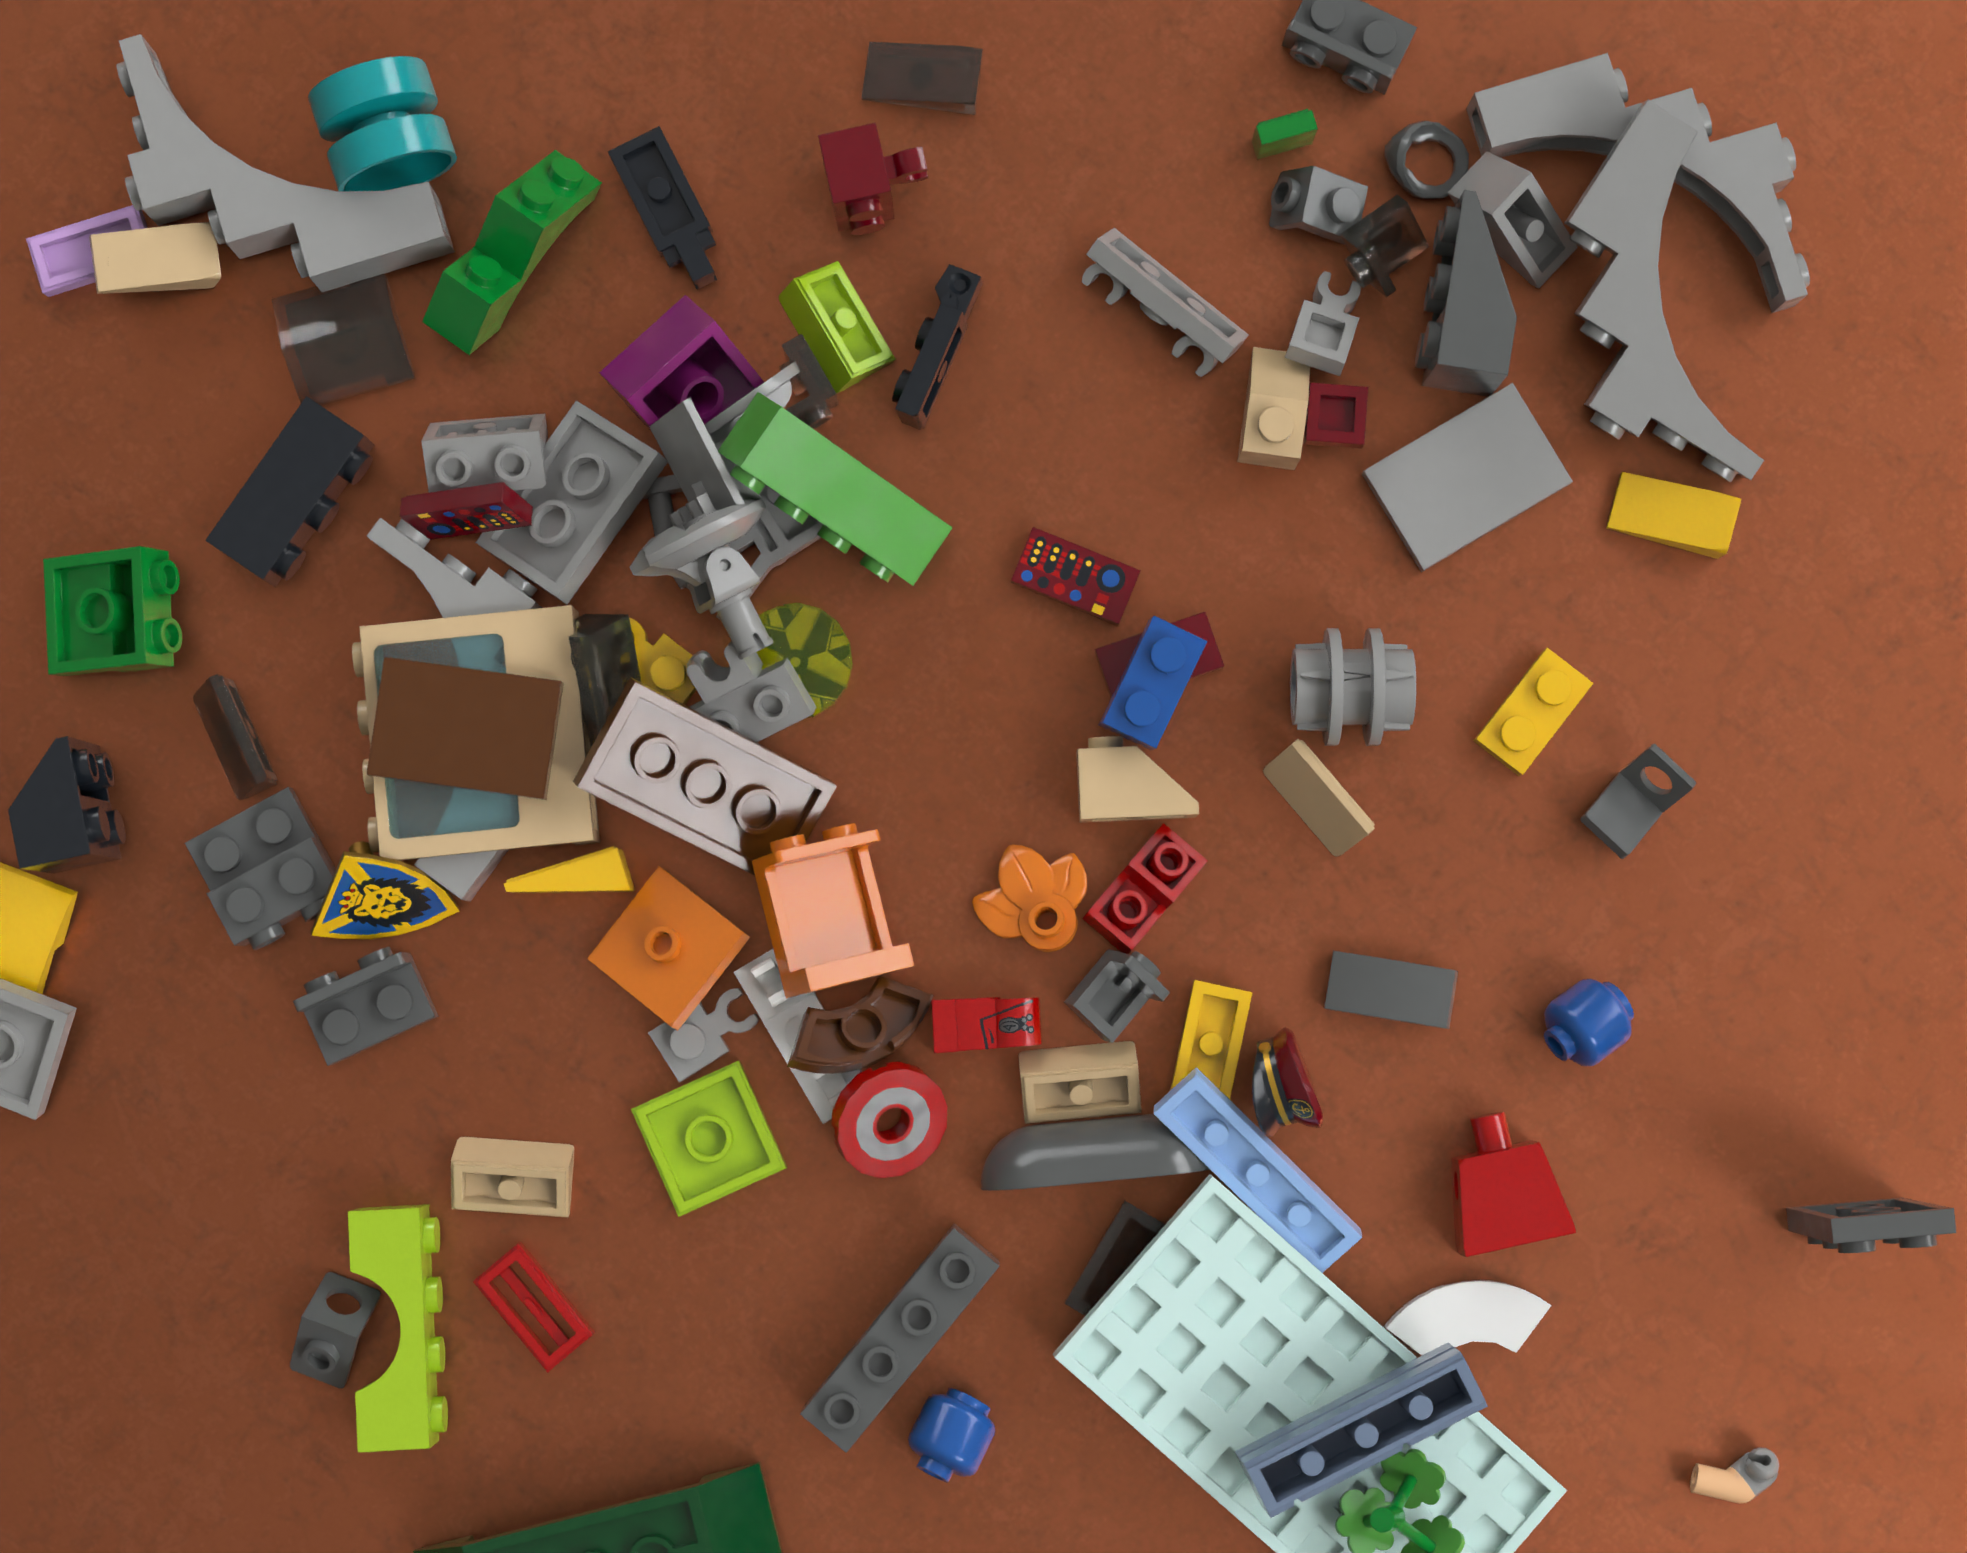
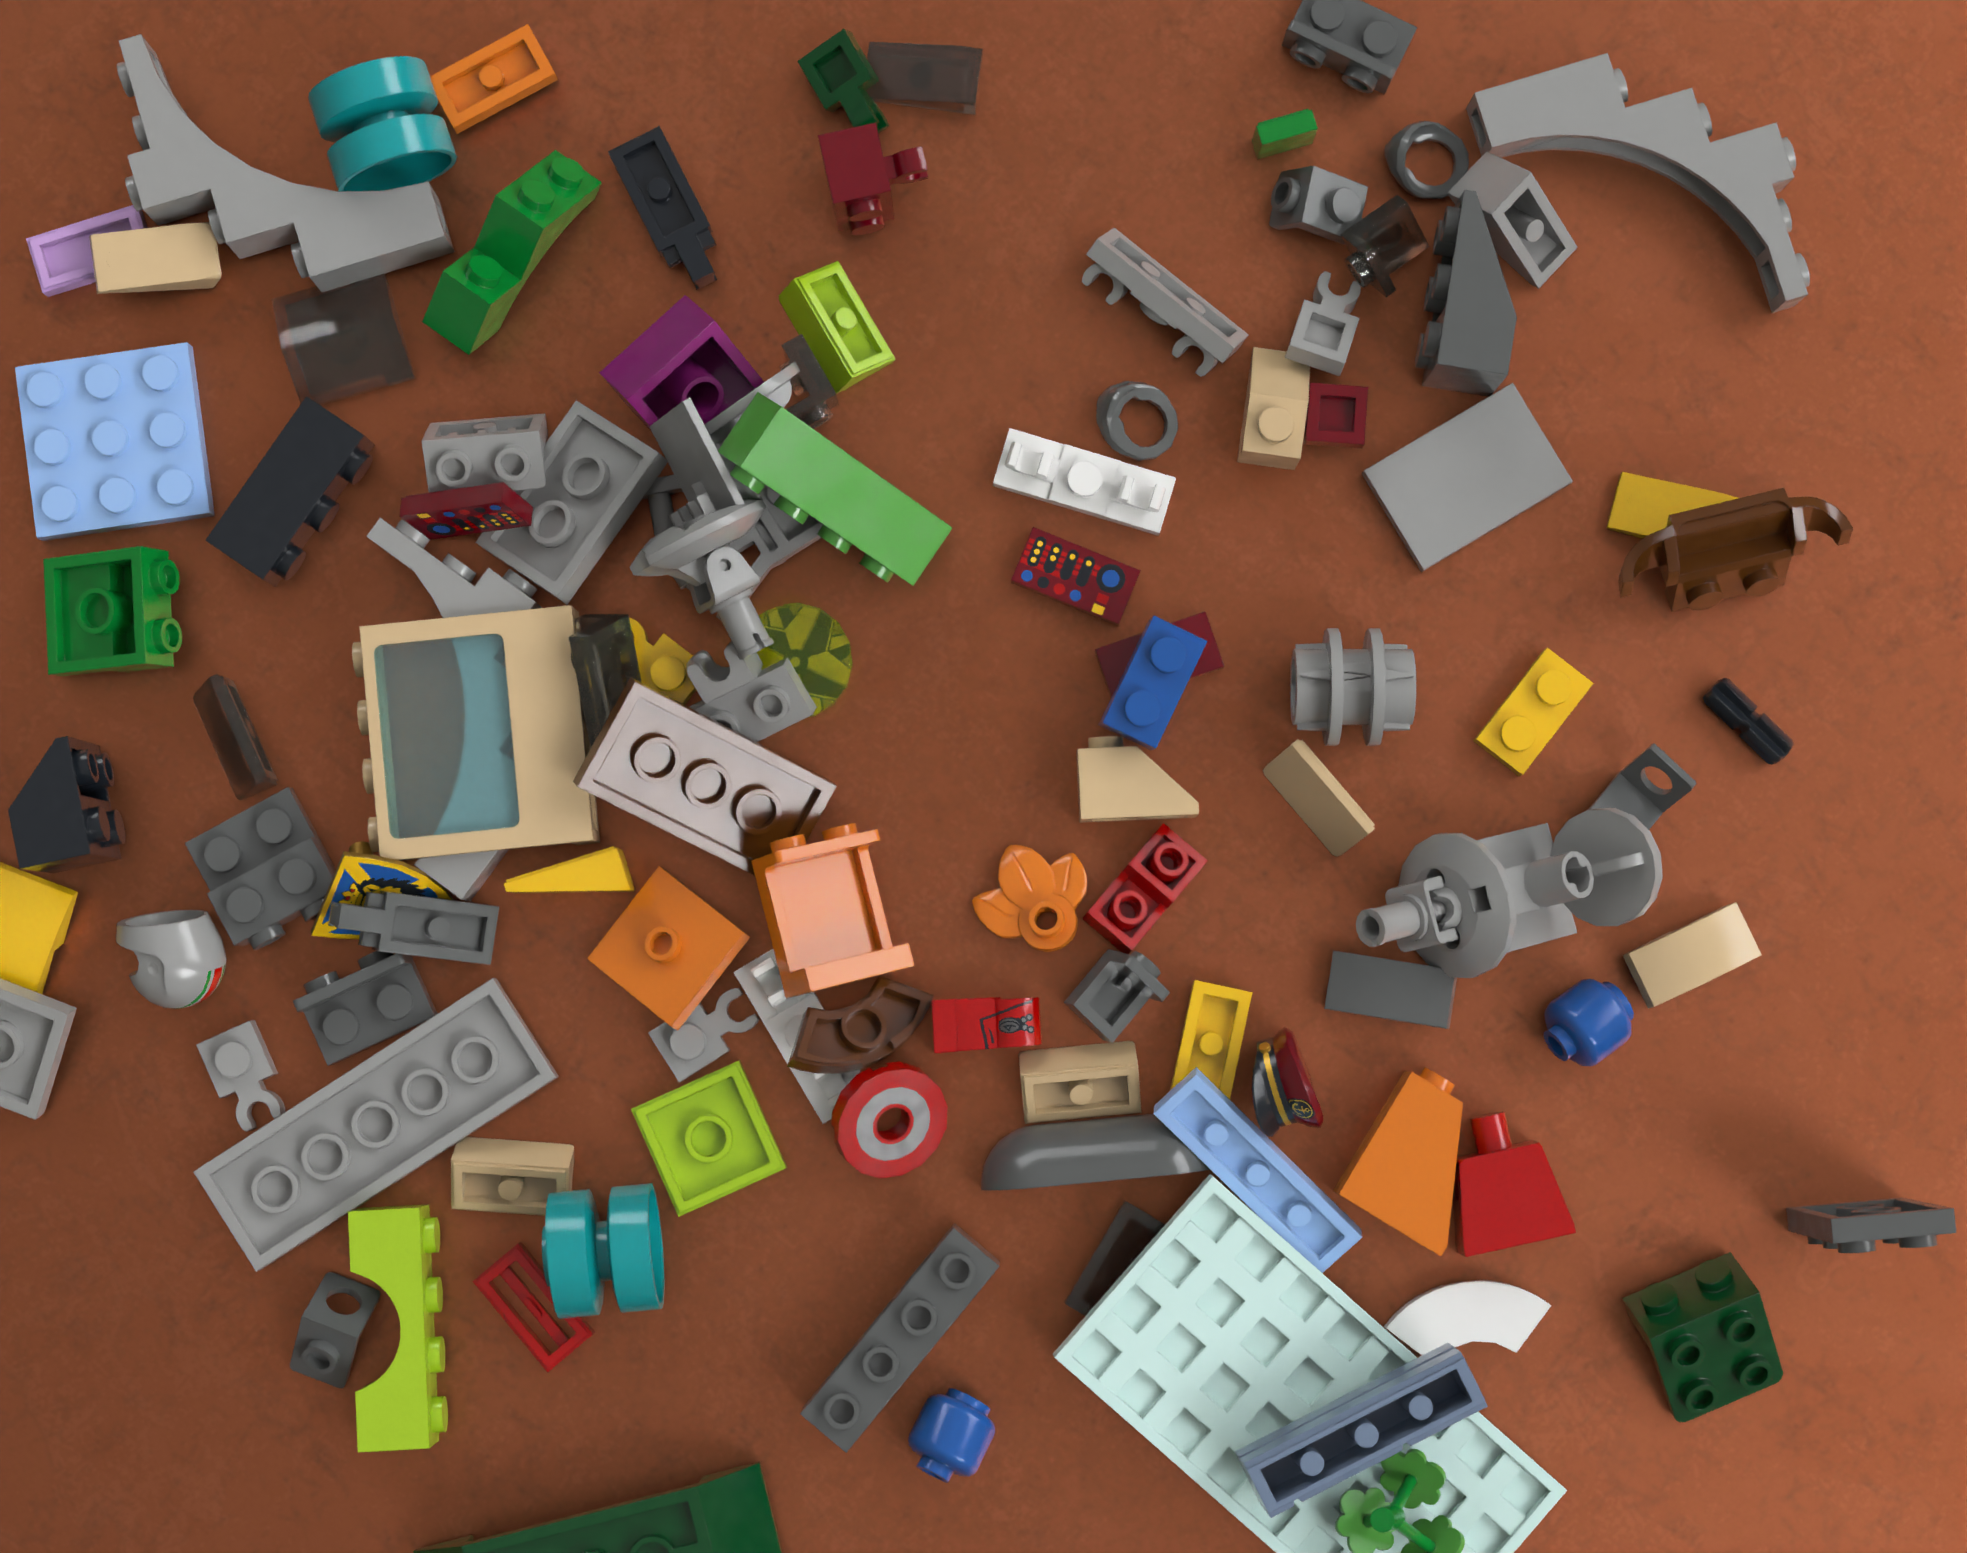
(114, 441): none -> light blue plate
(176, 954): none -> light grey helmet
(238, 1065): none -> light grey plate
(375, 1124): none -> light grey plate
(421, 926): none -> dark grey hinge
(465, 728): reddish brown tile -> none
(492, 78): none -> orange plate
(586, 1252): none -> teal wheel
(841, 77): none -> dark green plate
(938, 344): black hinge -> none
(1084, 481): none -> white plate
(1112, 428): none -> dark grey piece
(1410, 1160): none -> orange slope
(1481, 898): none -> light grey piece
(1645, 379): light grey arch -> none
(1692, 955): none -> tan slope
(1706, 1336): none -> dark green bracket
(1731, 547): none -> reddish brown plate
(1739, 712): none -> black piece
(1740, 1481): arm -> none

